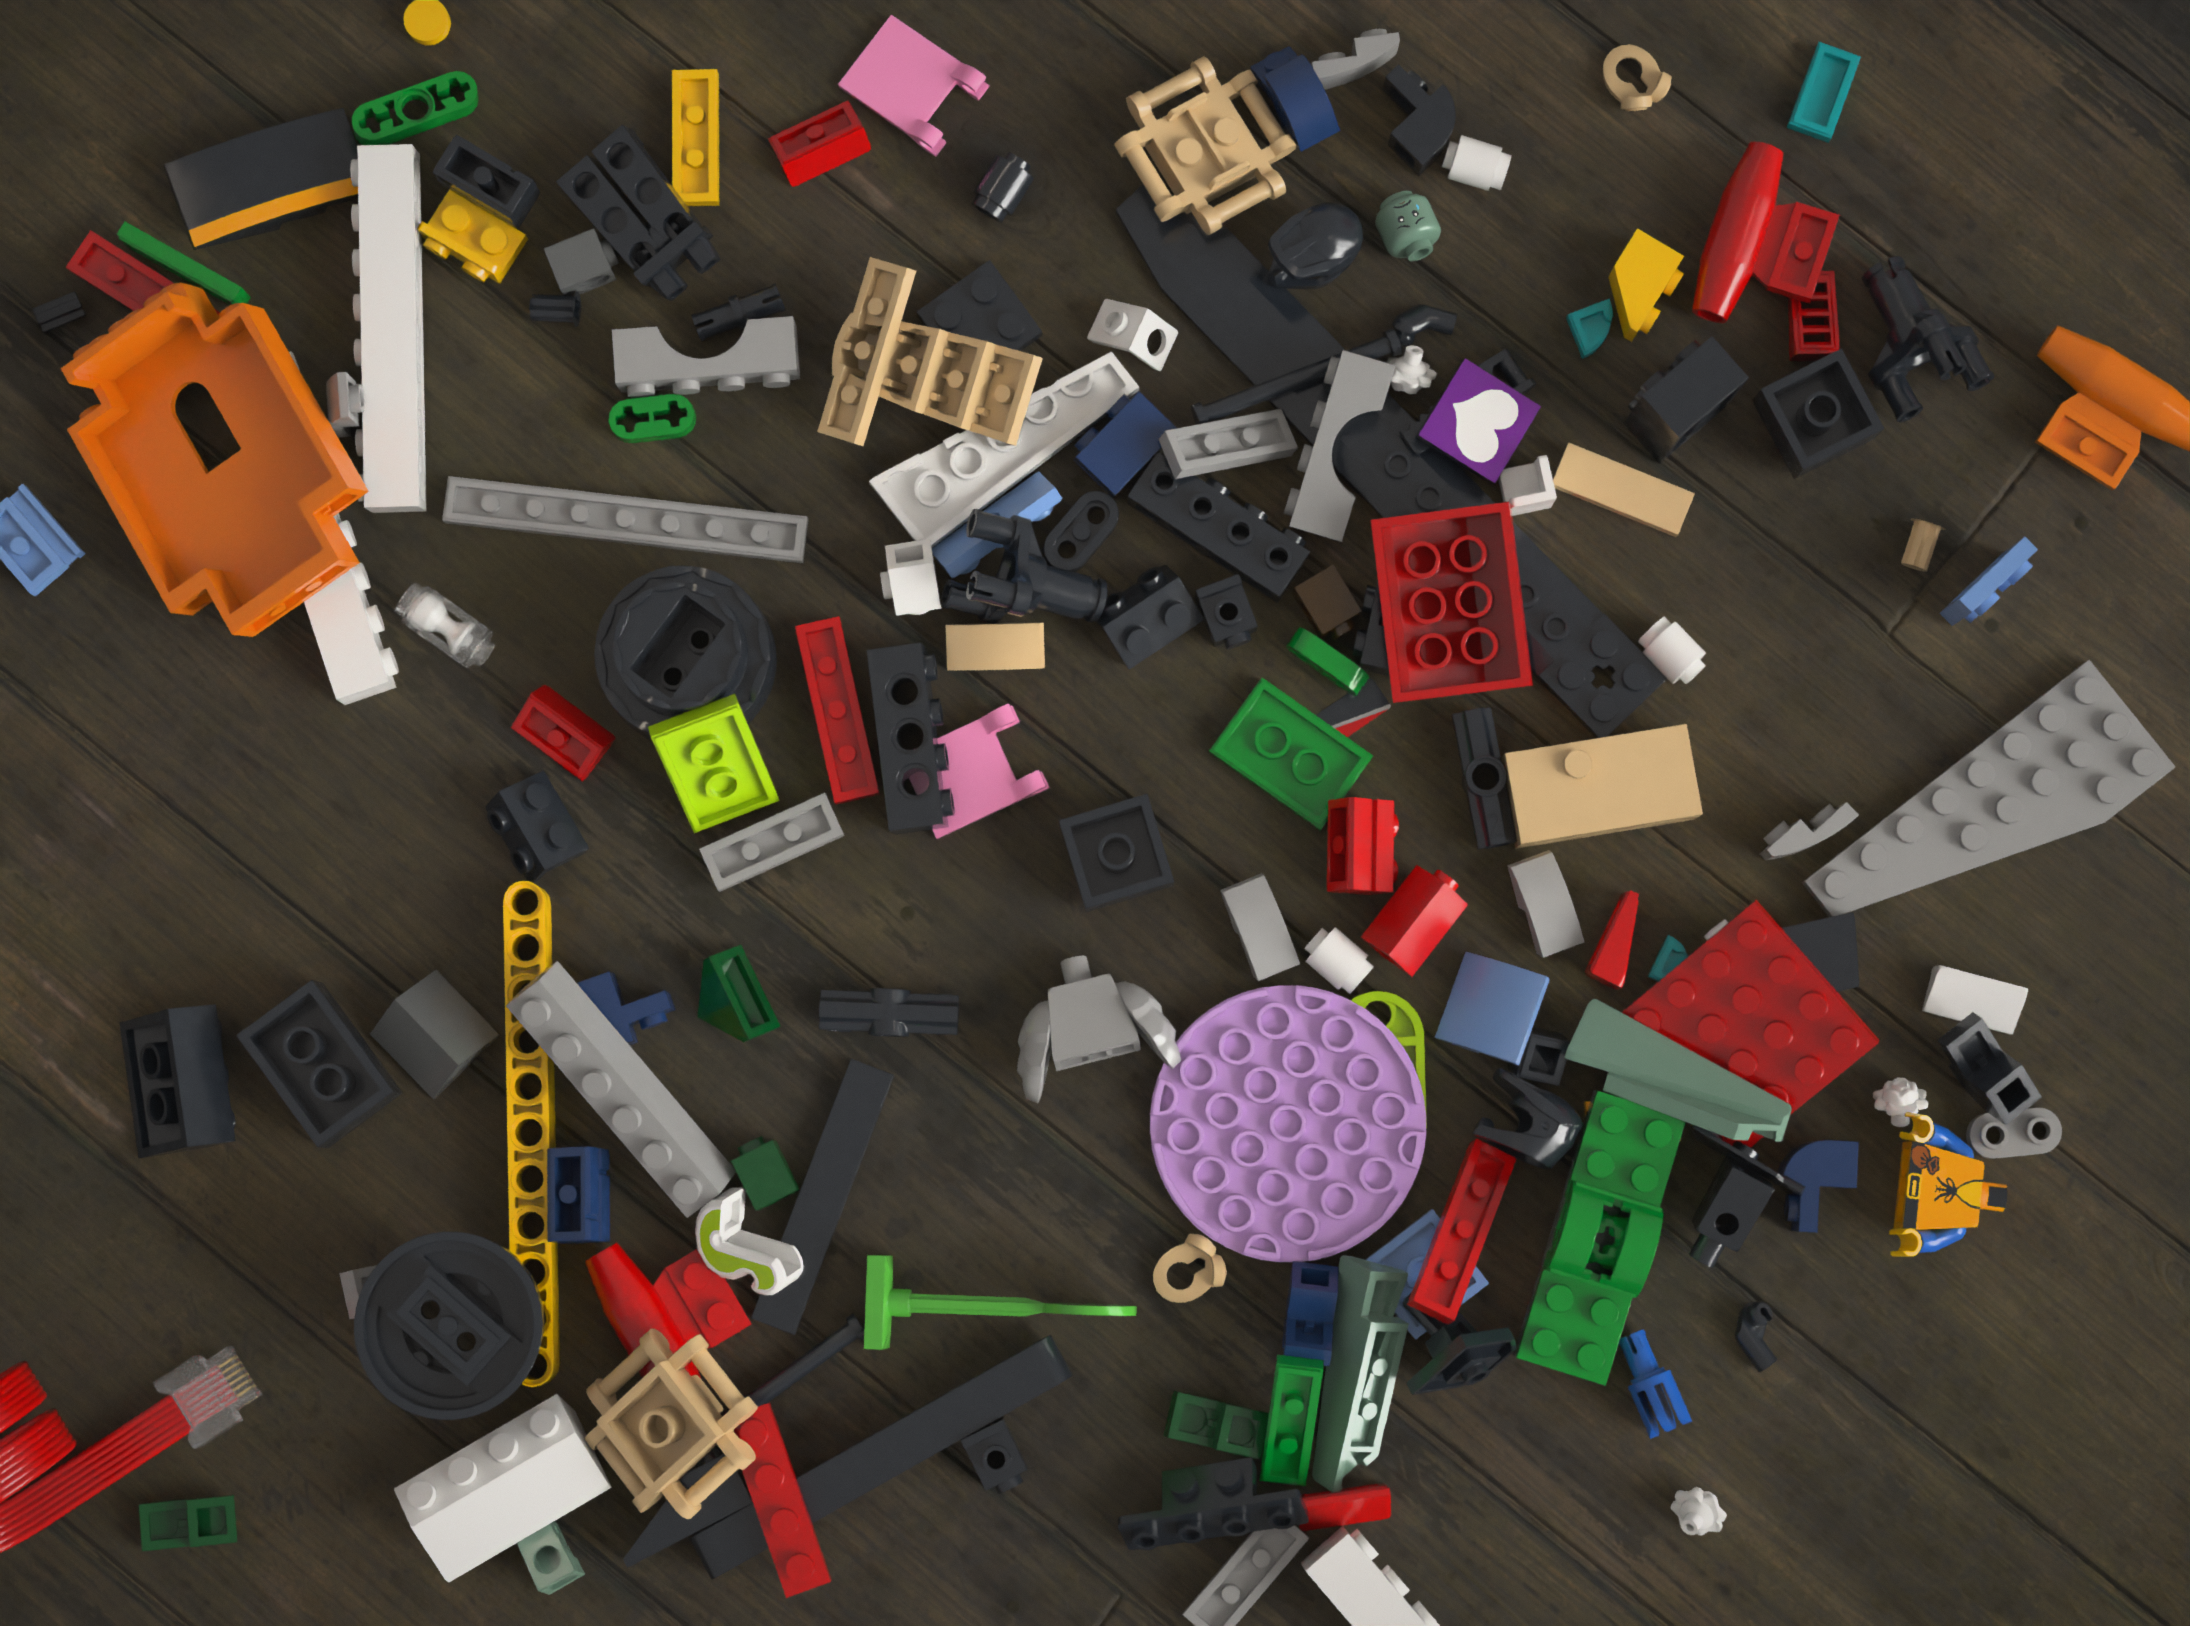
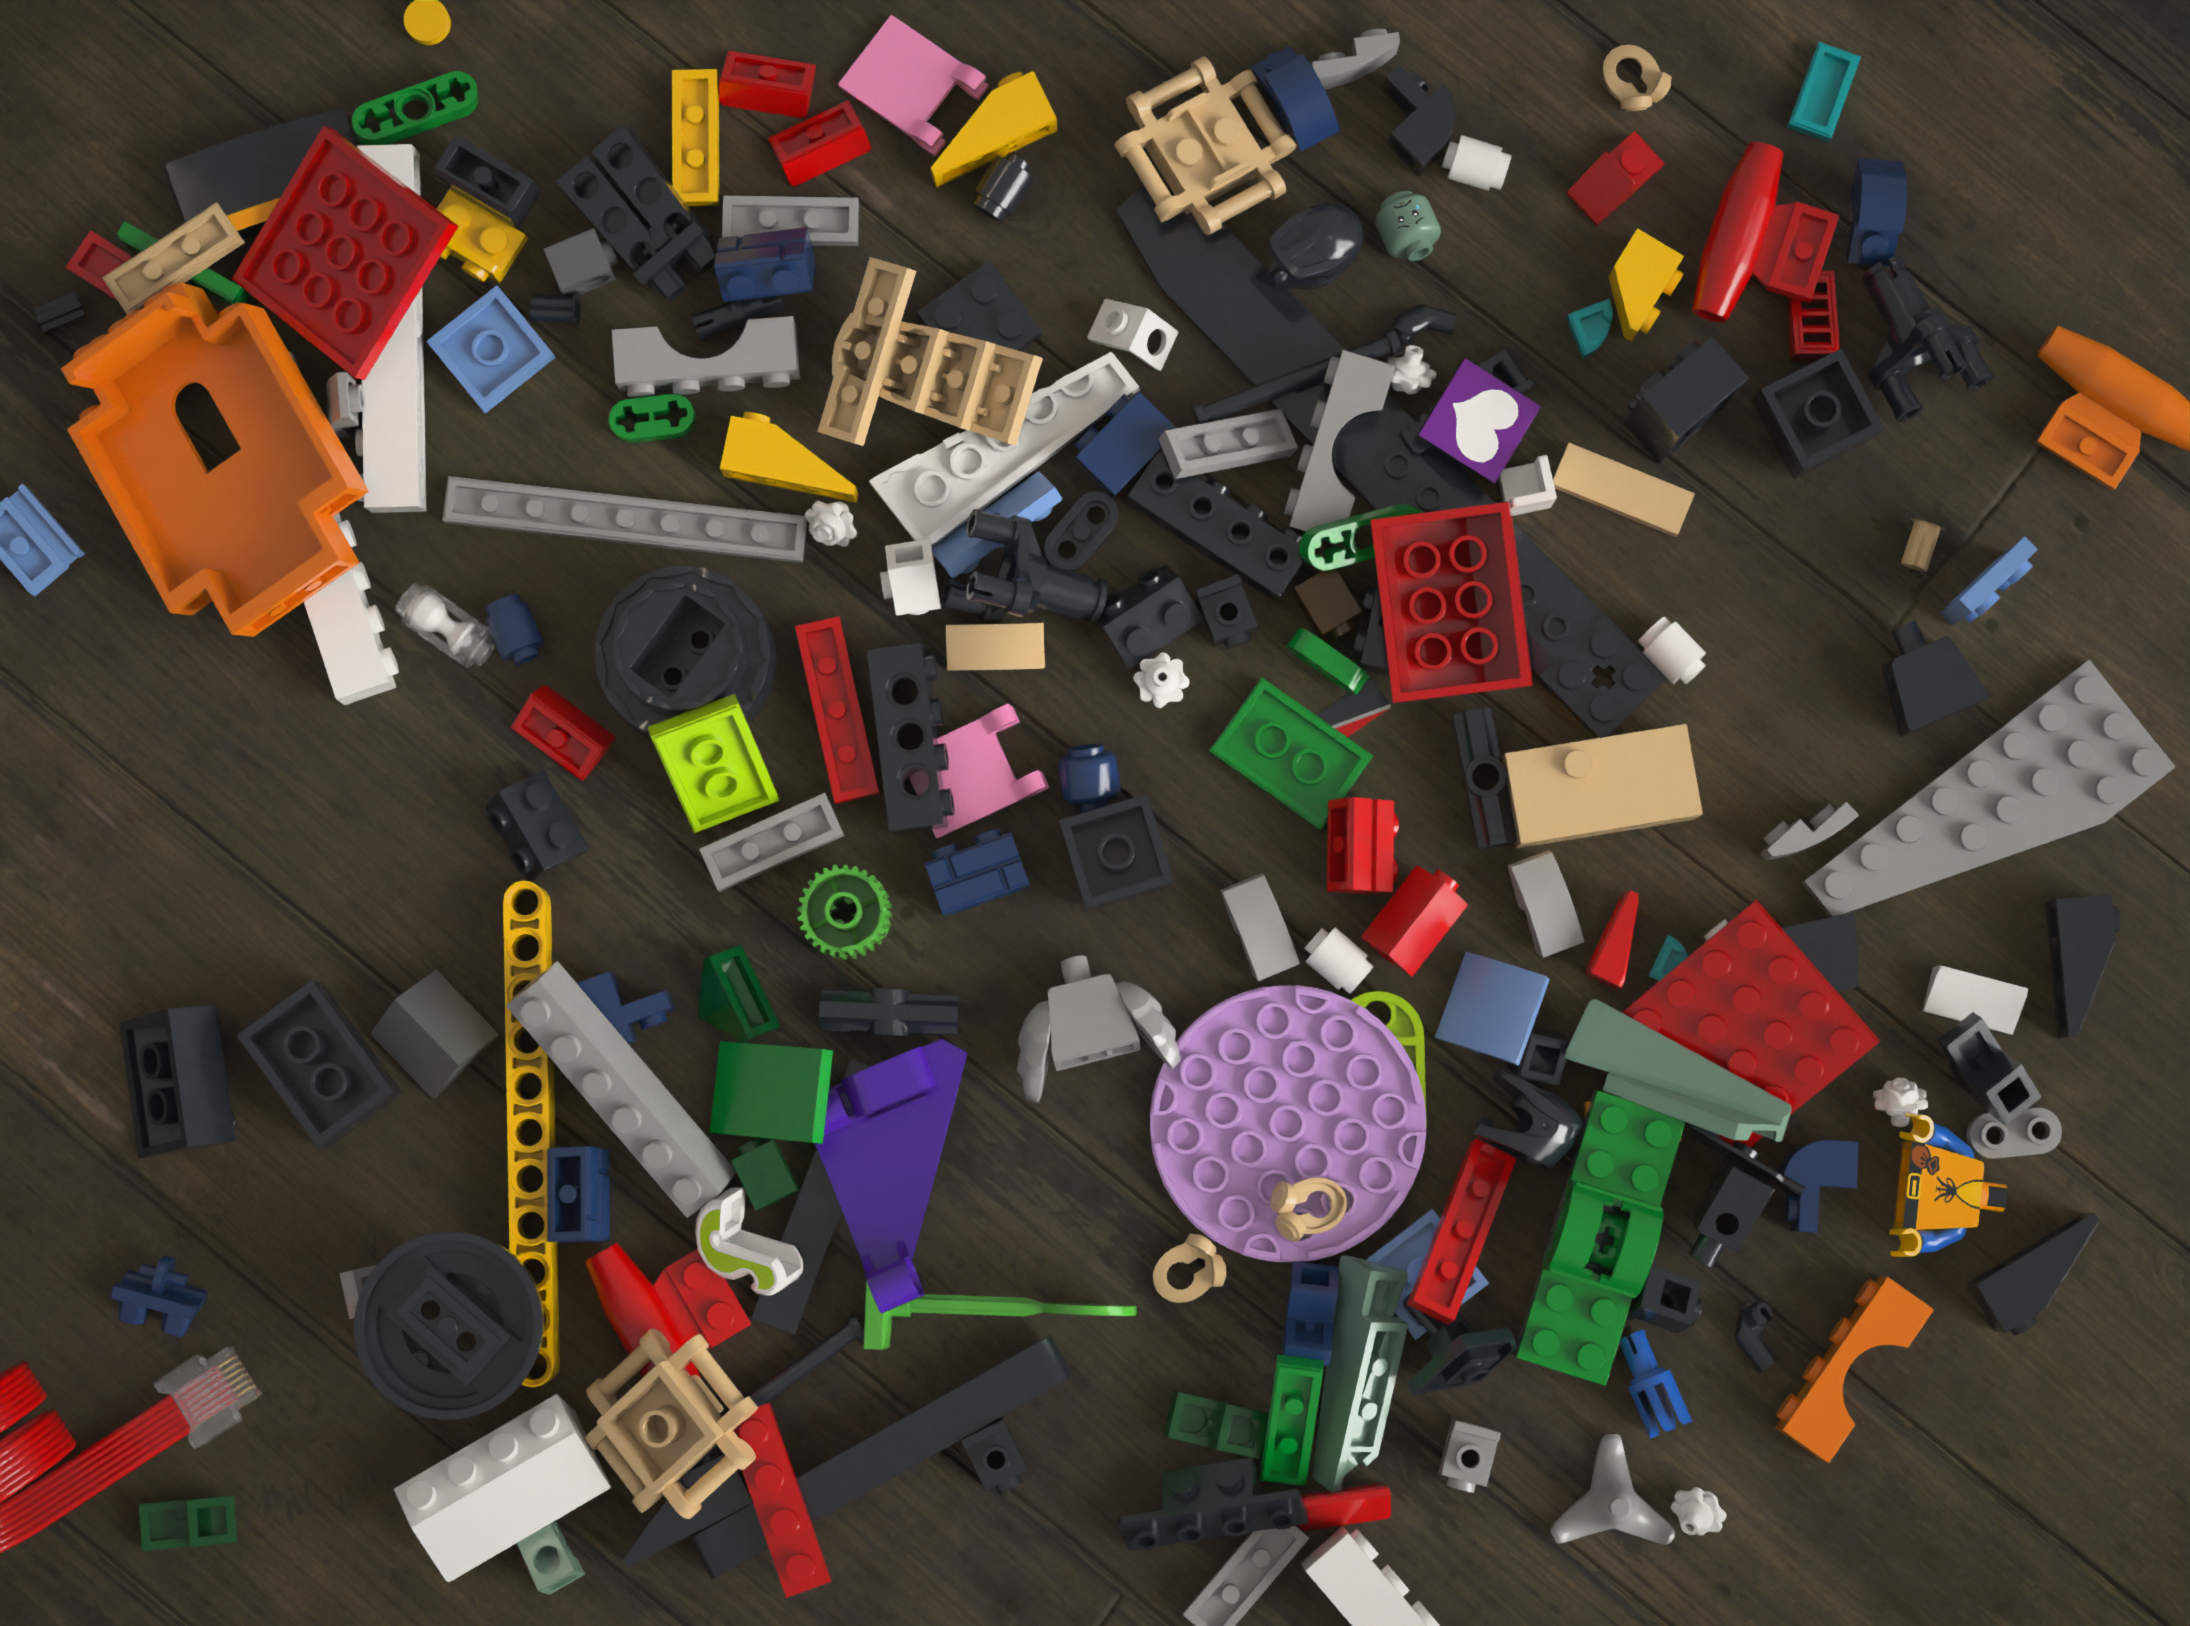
(162, 1291): none -> dark blue hips
(174, 258): none -> tan tile
(344, 252): none -> red plate
(491, 349): none -> medium blue plate
(514, 630): none -> dark blue brick
(765, 264): none -> dark blue brick
(766, 84): none -> red slope
(771, 457): none -> yellow slope
(771, 1091): none -> green tile
(828, 219): none -> light grey plate
(831, 523): none -> white plant
(855, 888): none -> bright green brick
(883, 1158): none -> dark purple panel
(977, 872): none -> dark blue brick
(1004, 122): none -> yellow slope
(1089, 776): none -> dark blue head
(1161, 680): none -> white plant
(1296, 1226): none -> tan piece
(1344, 531): none -> green beam
(1461, 1438): none -> light grey brick
(1611, 1502): none -> light grey piece
(1615, 178): none -> red slope
(1680, 1297): none -> black brick
(1818, 1413): none -> orange arch
(1878, 210): none -> dark blue brick
(1928, 680): none -> black torso
(2029, 1279): none -> black slope
(2079, 946): none -> black slope

